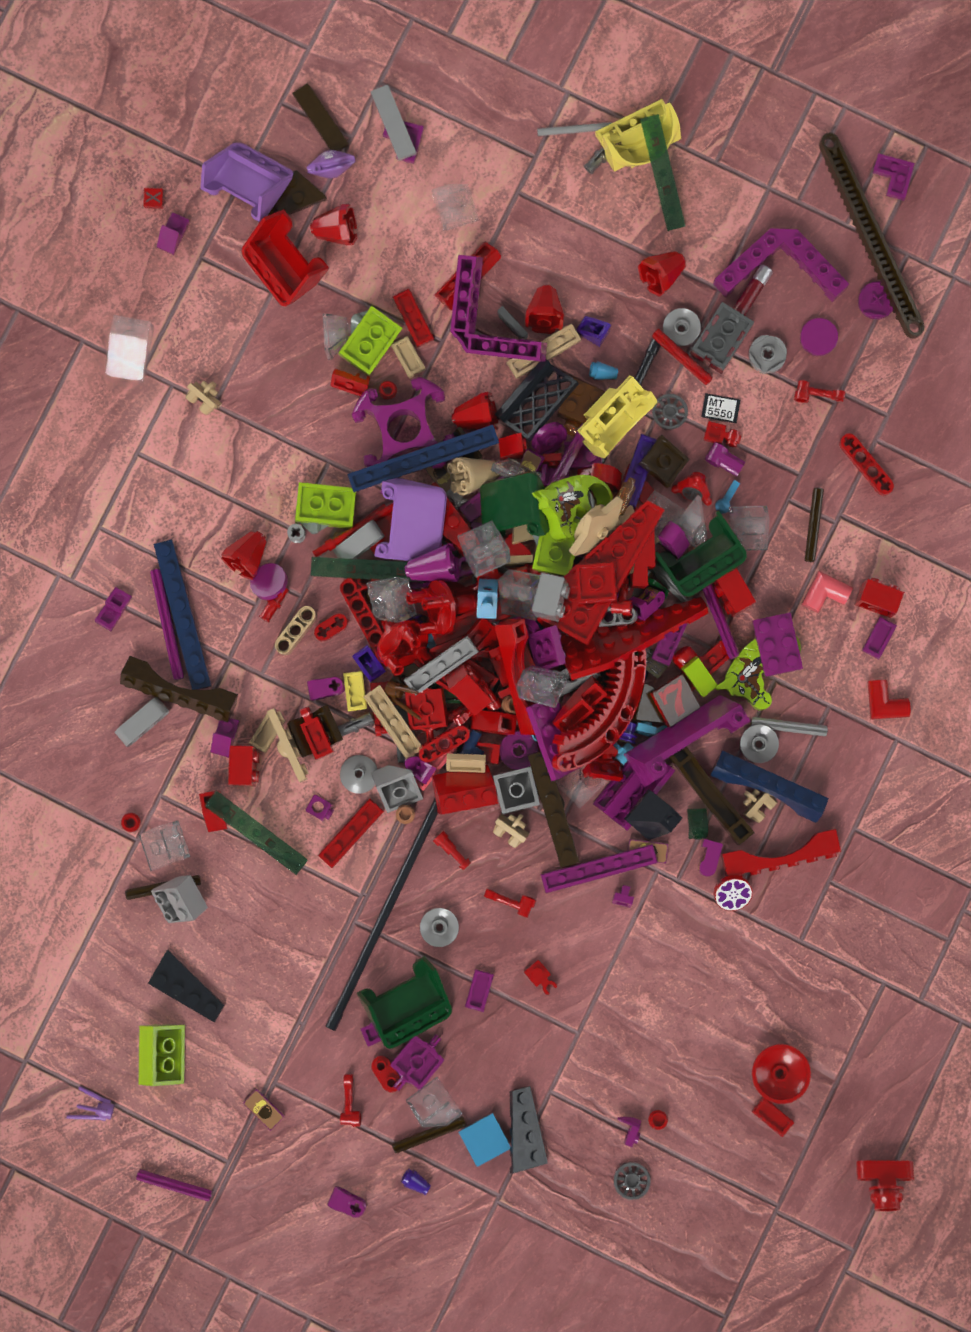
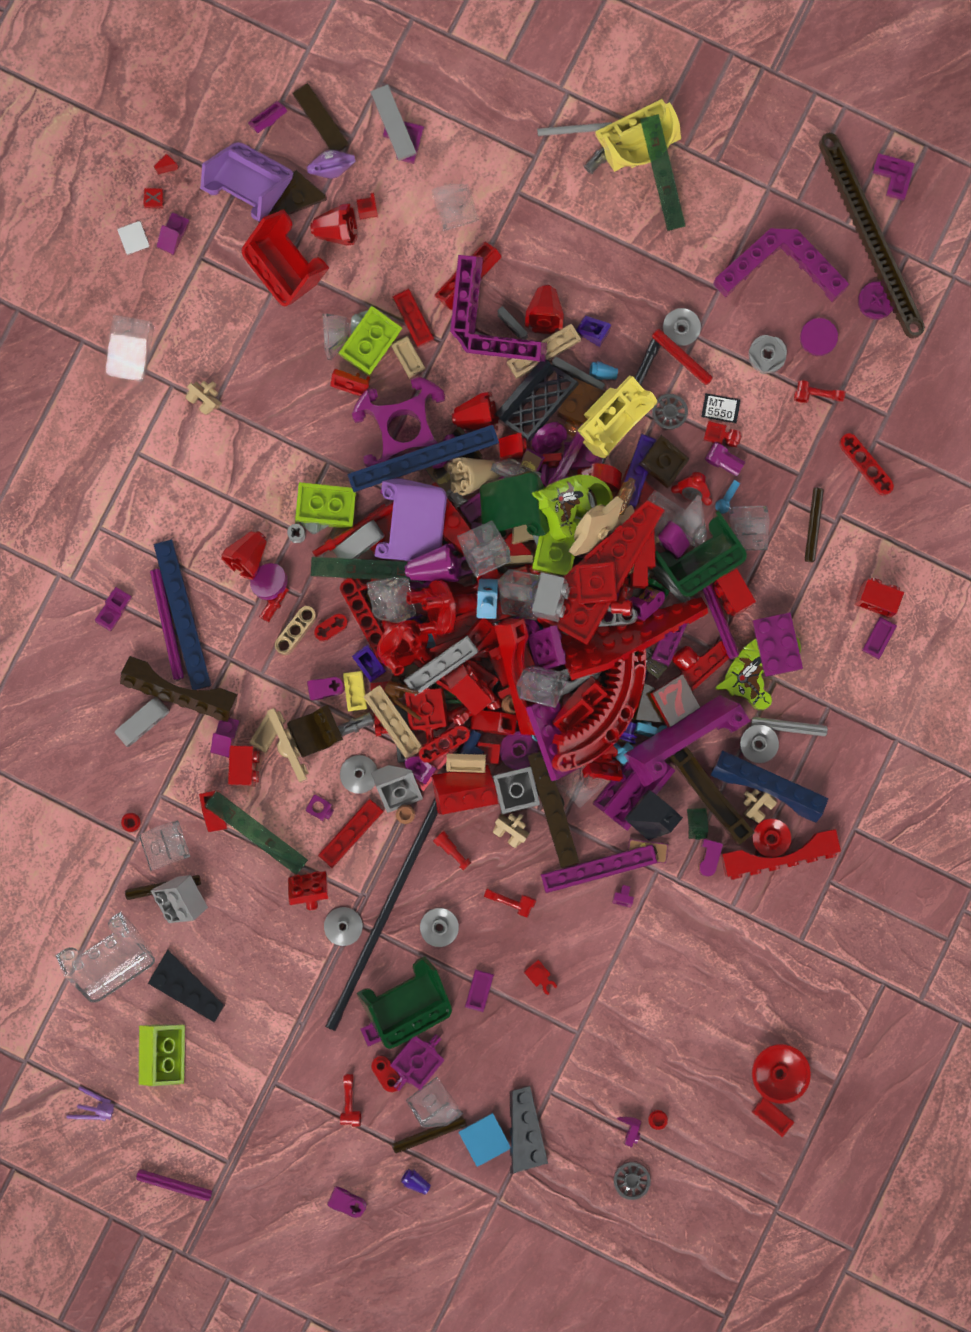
(109, 962): none -> clear windscreen
(133, 237): none -> white sticker
(165, 165): none -> red slope
(263, 1109): medium nougat tile -> none
(267, 117): none -> magenta plate
(308, 889): none -> red plate
(315, 734): red plate -> none
(353, 926): none -> light grey dish
(367, 207): none -> red panel
(387, 384): red plate -> none
(574, 372): none -> dark grey tile
(661, 271): red cone -> none
(699, 676): lime tile -> none
(729, 325): dark grey piece -> none
(733, 893): tile -> none
(781, 835): none -> red dish
(823, 587): coral brick -> none
(881, 706): red brick -> none
(885, 1173): red beam -> none

